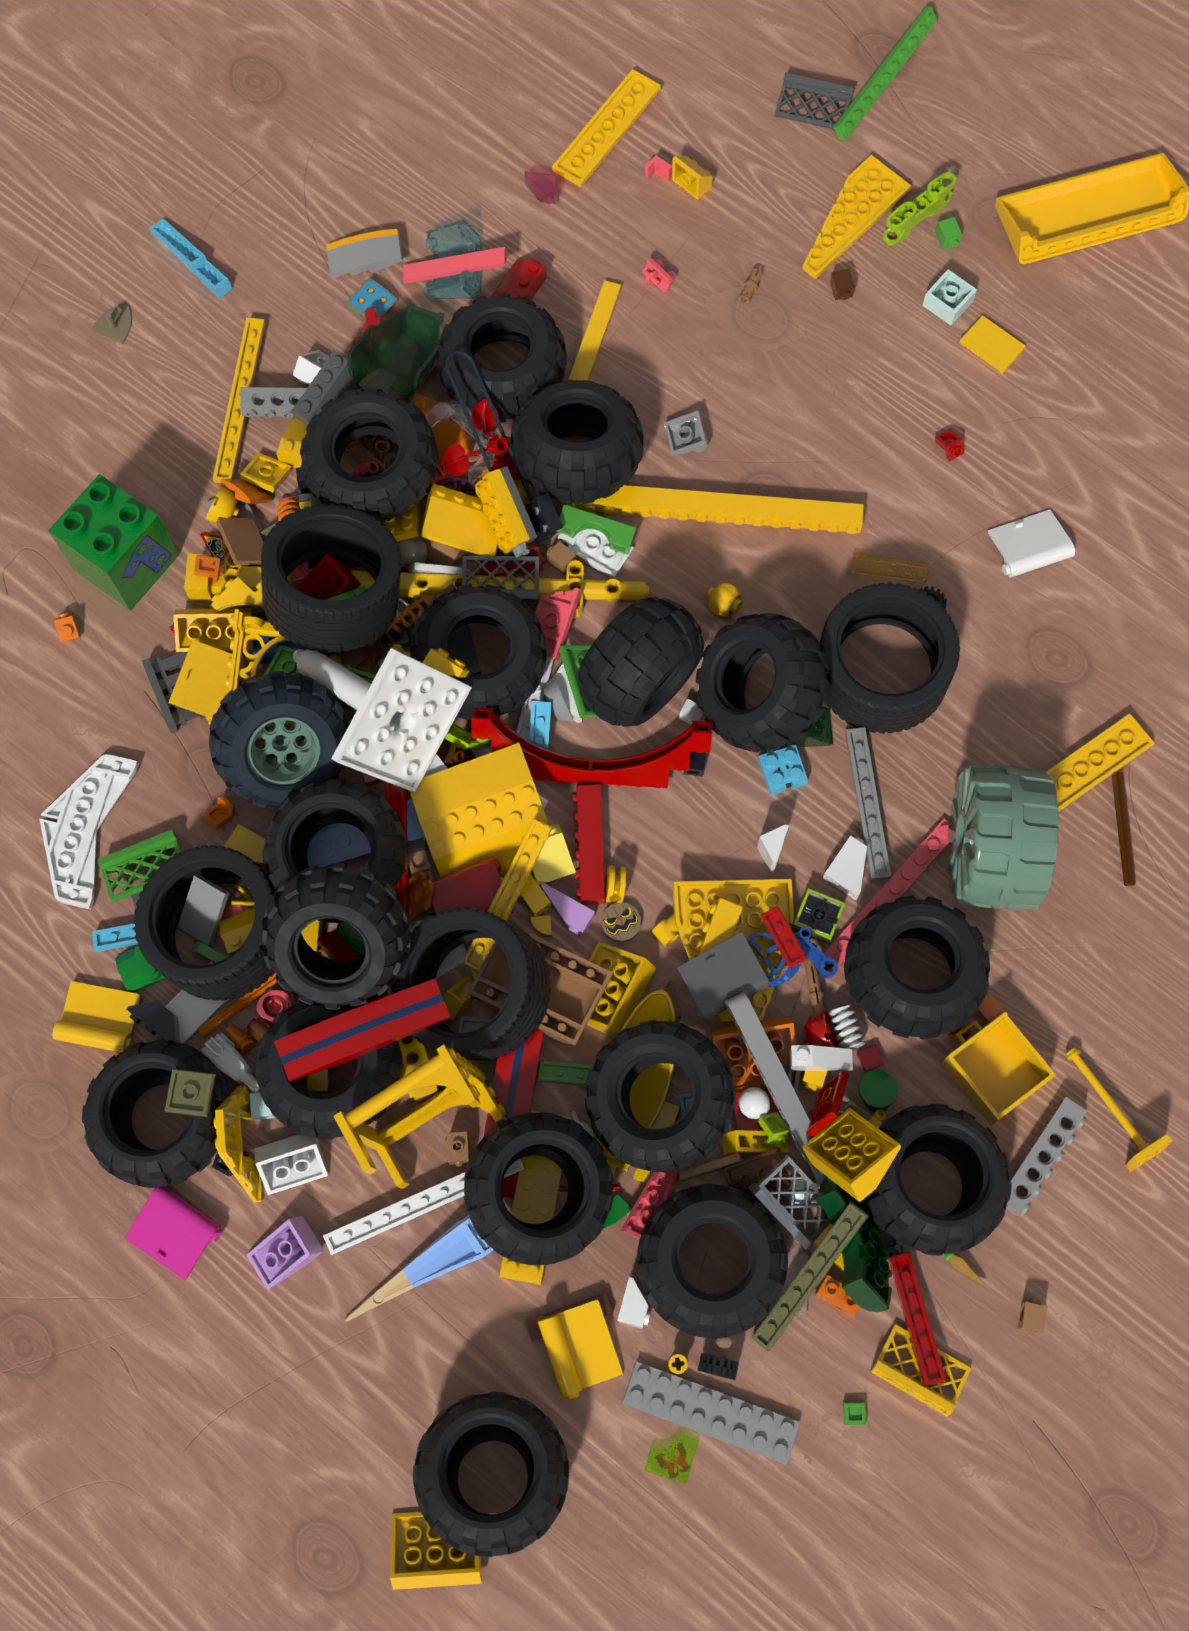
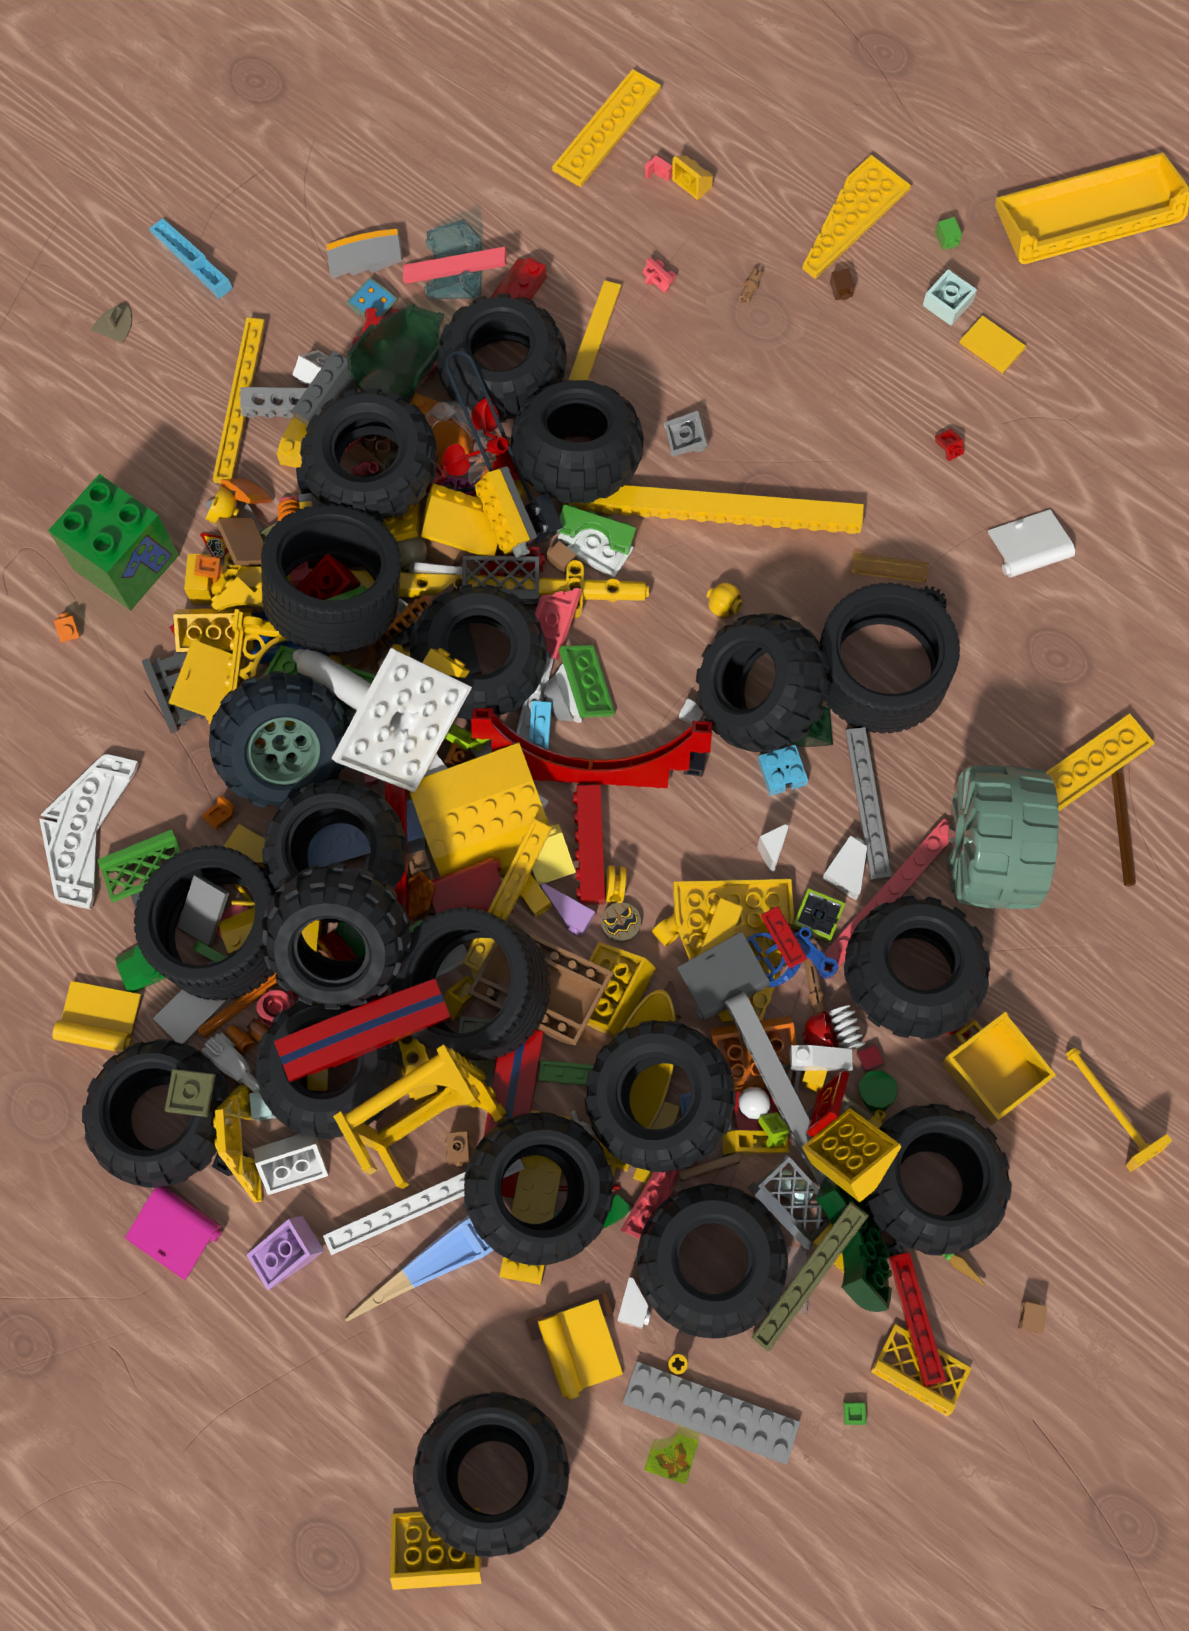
(114, 938): medium azure plate -> none
(157, 1019): black slope -> none
(265, 472): yellow plate -> none
(542, 924): yellow tile -> none
(543, 186): clear pink slope -> none
(640, 661): black tyre -> none
(718, 1366): black tyre -> none
(753, 1169): reddish brown tile -> none
(813, 87): dark grey fence -> none
(833, 1293): orange brick -> none
(885, 73): bright green plate -> none
(925, 205): lime piece -> none
(989, 1007): orange tile -> none
(1065, 1110): light grey brick -> none

